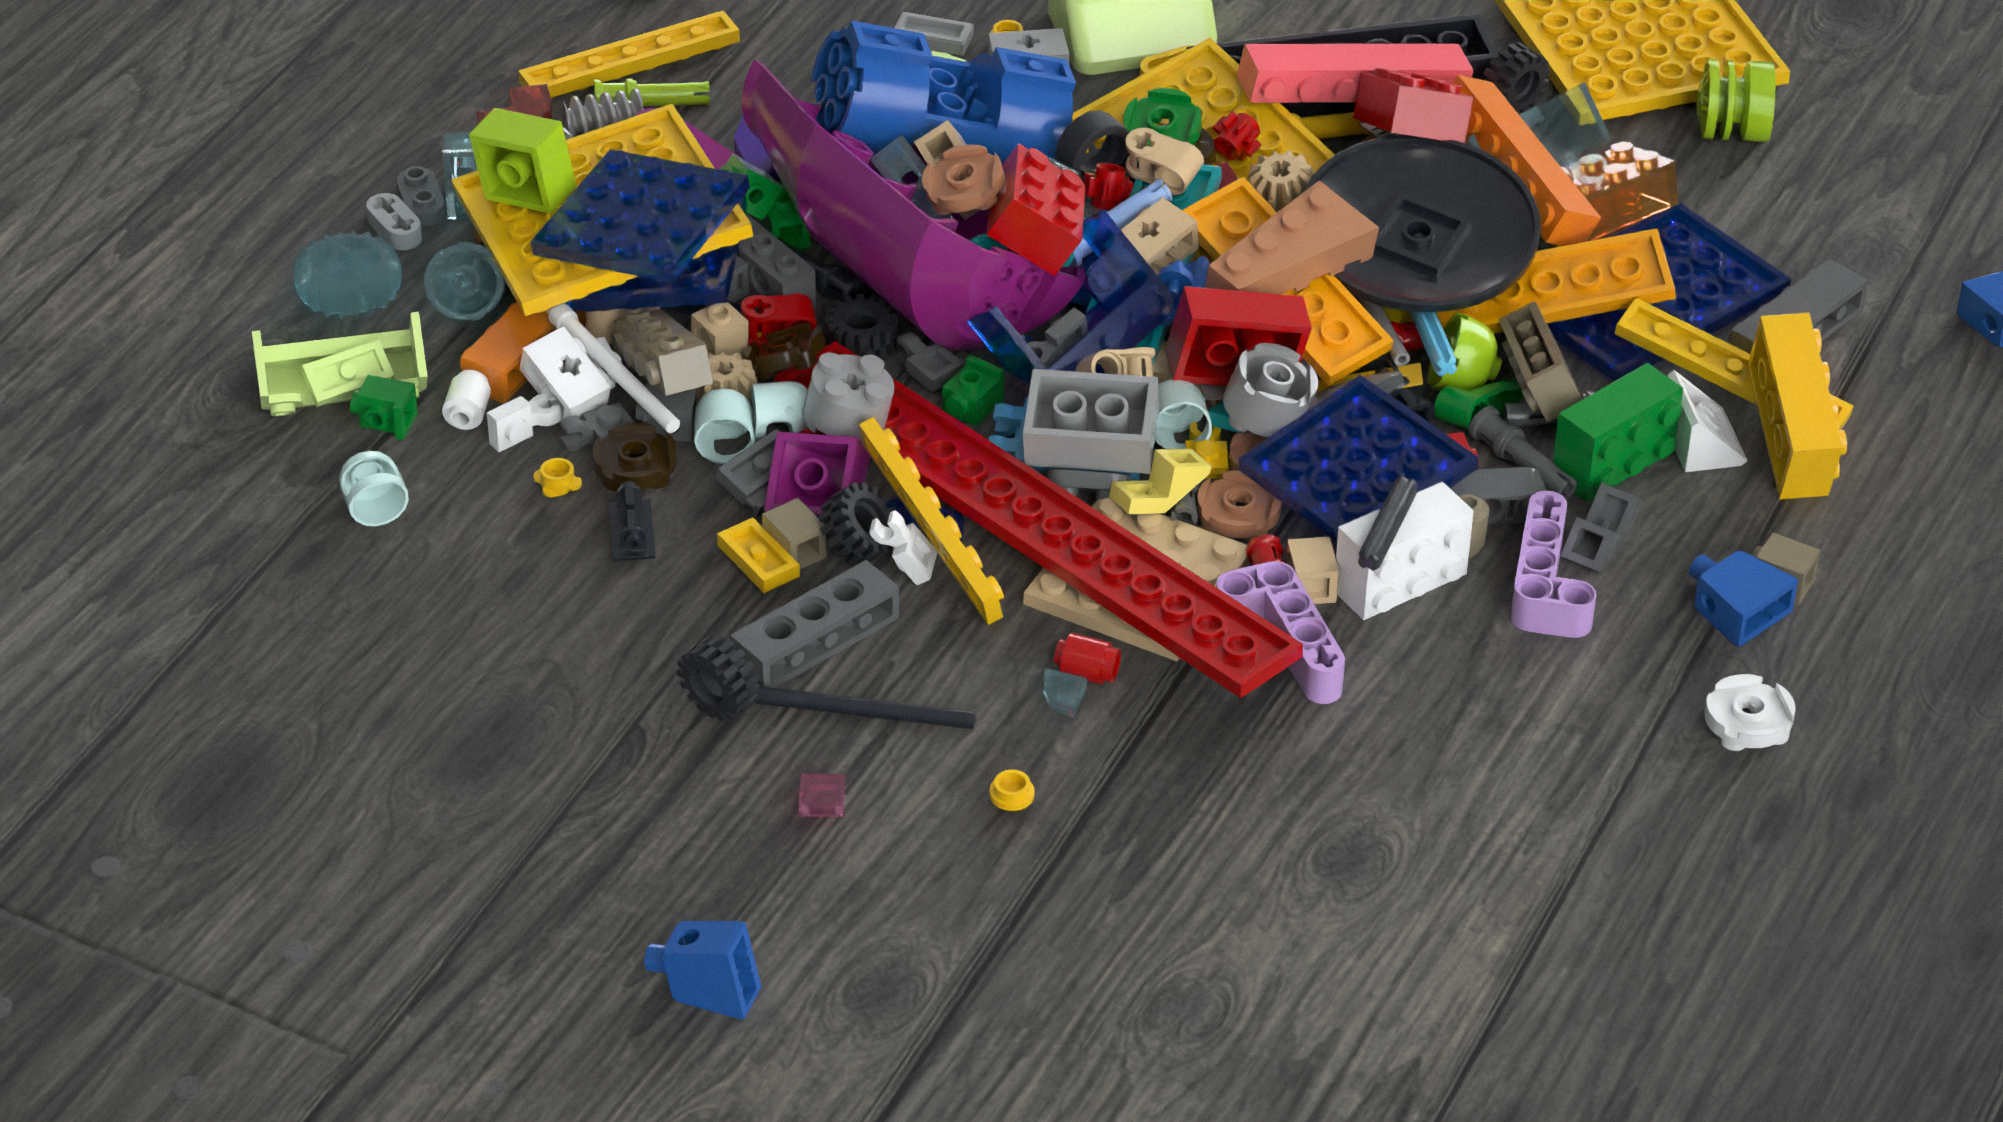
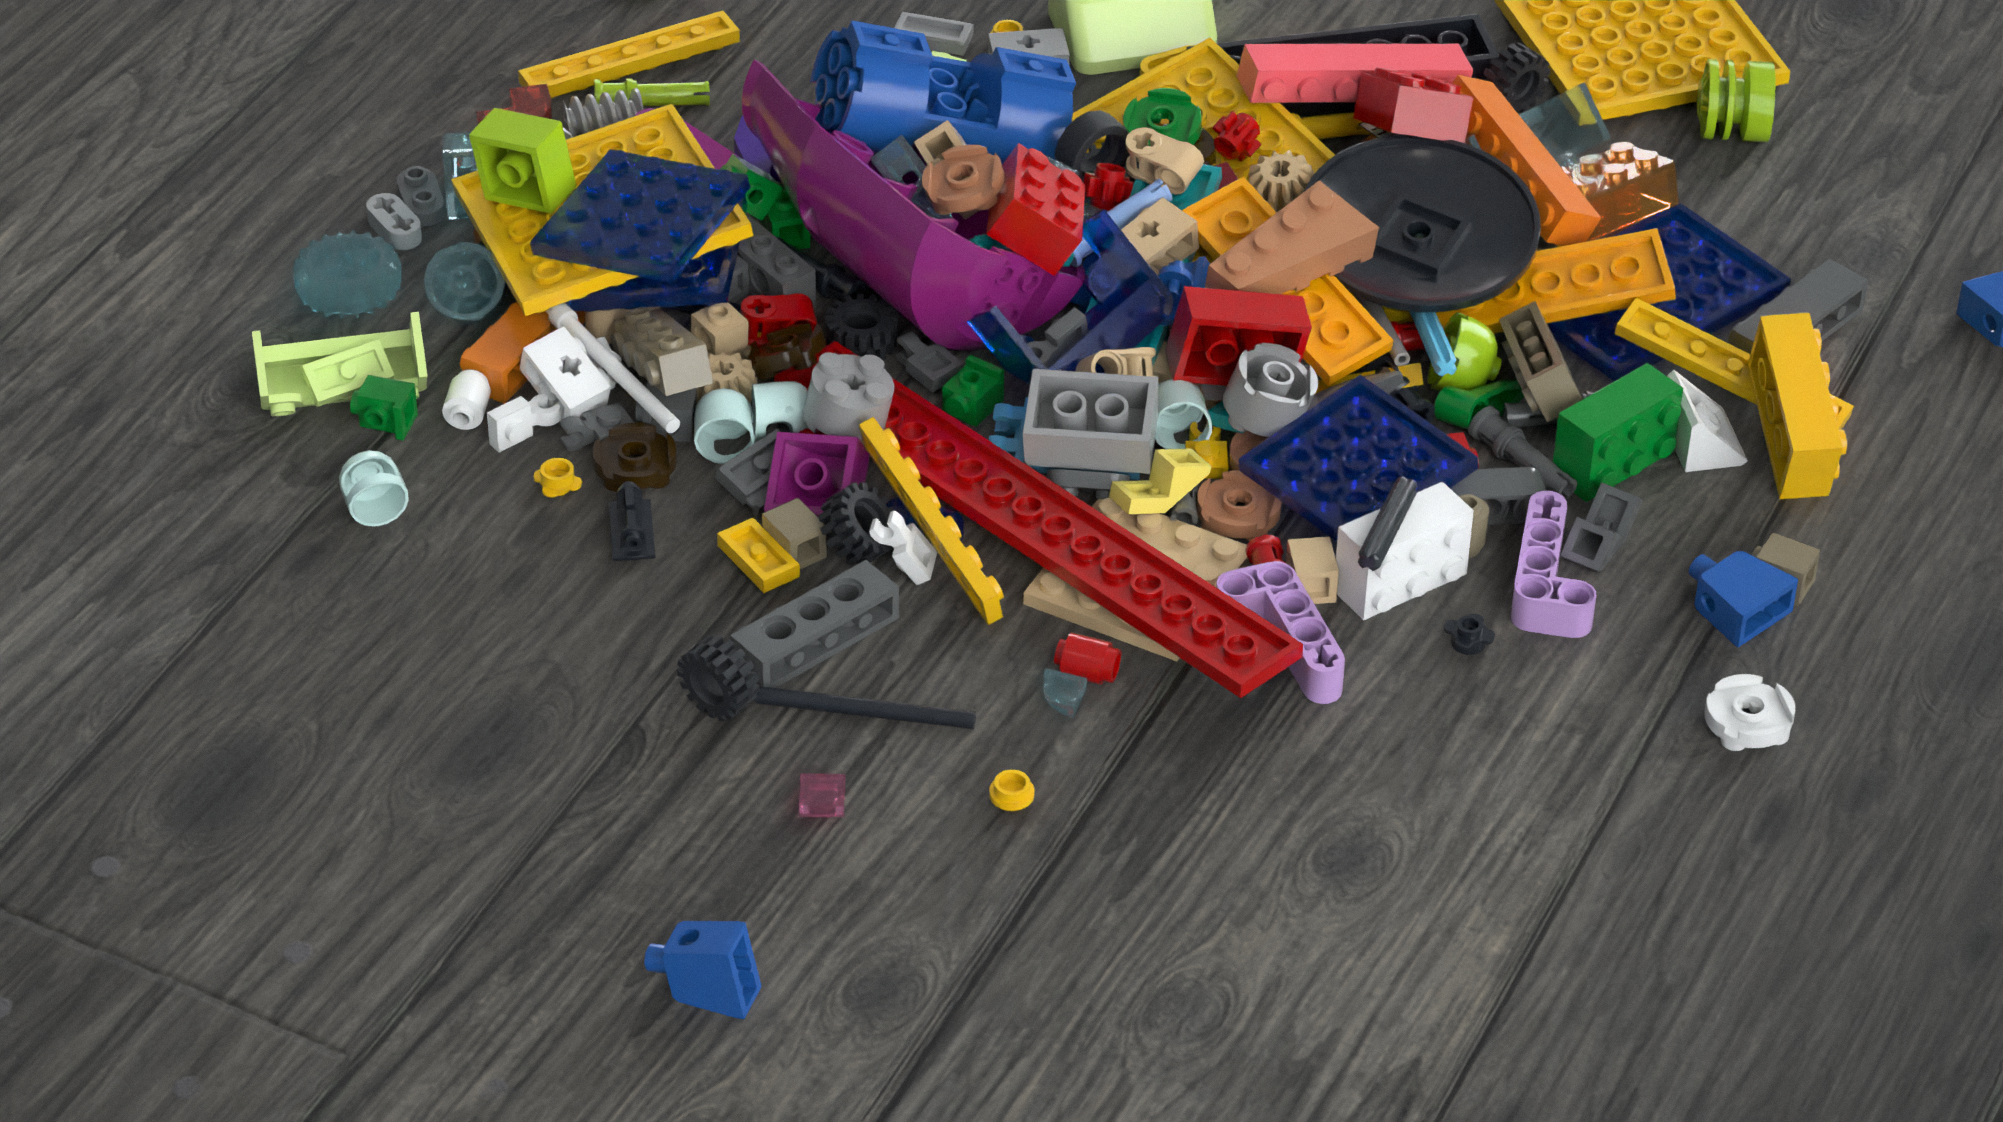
(1469, 634): none -> black plate

